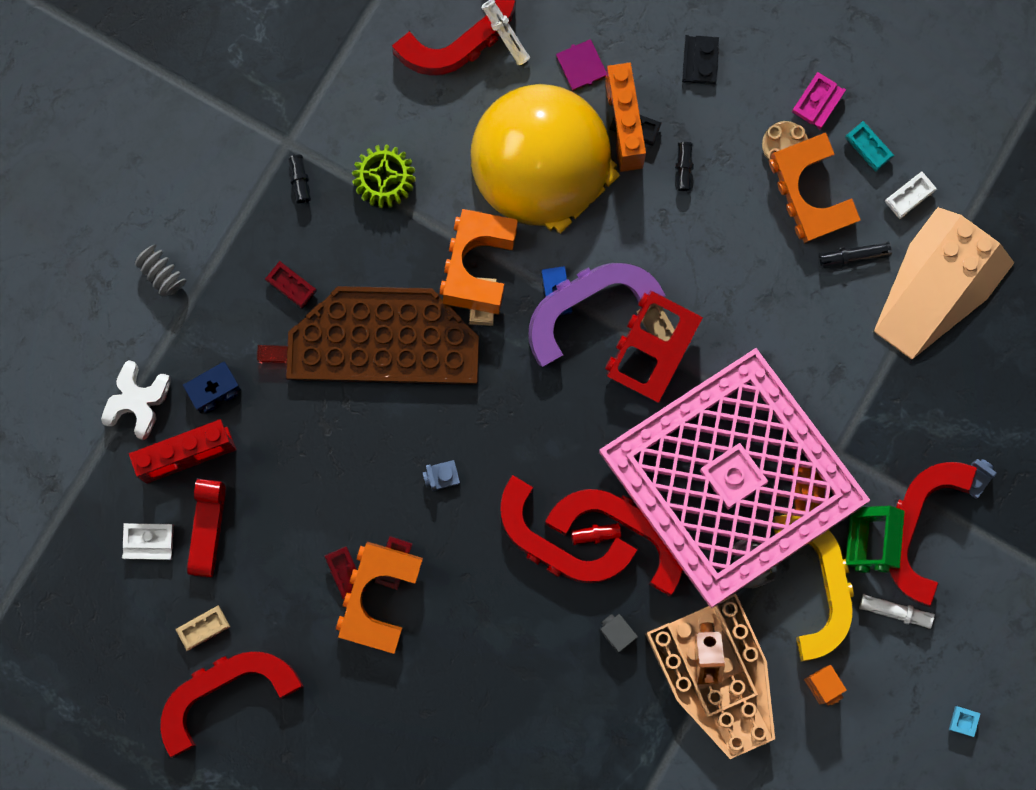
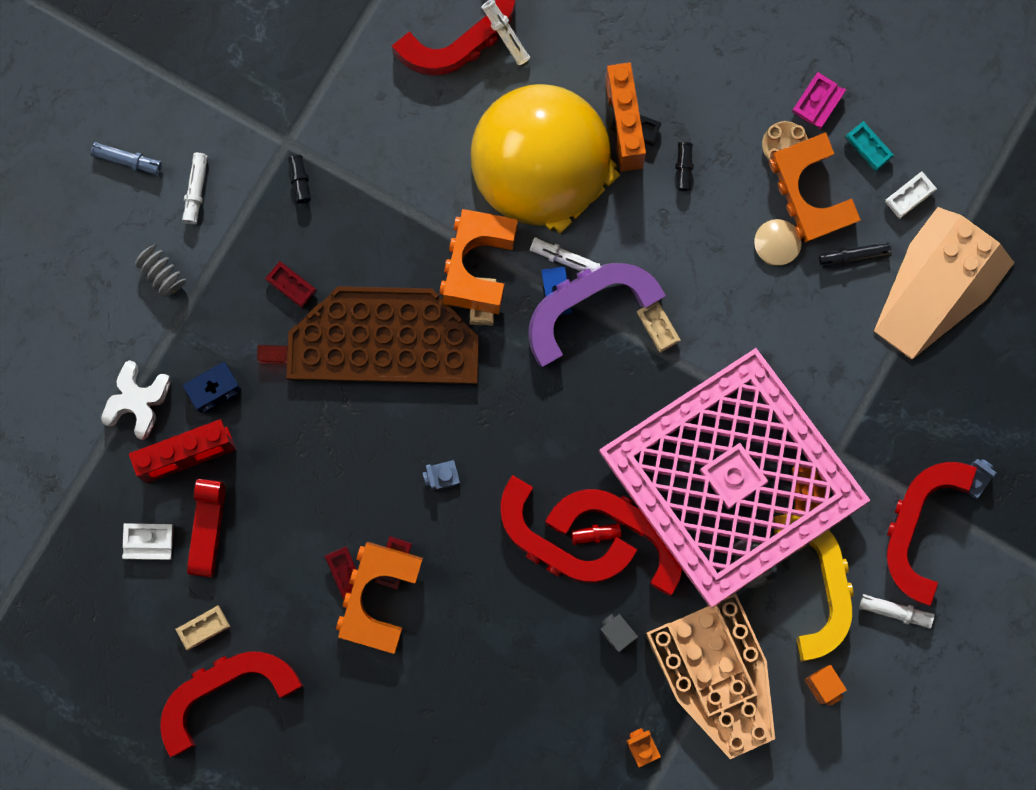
(135, 161): none -> sand blue pin
(193, 198): none -> white pin
(373, 174): lime gear -> none
(539, 246): none -> white pin
(581, 65): magenta piece -> none
(642, 747): none -> orange bracket
(666, 352): red window -> none
(700, 59): black plate -> none
(709, 655): dark orange torso -> none
(777, 242): none -> tan dish
(859, 533): green window -> none
(964, 721): medium azure plate -> none

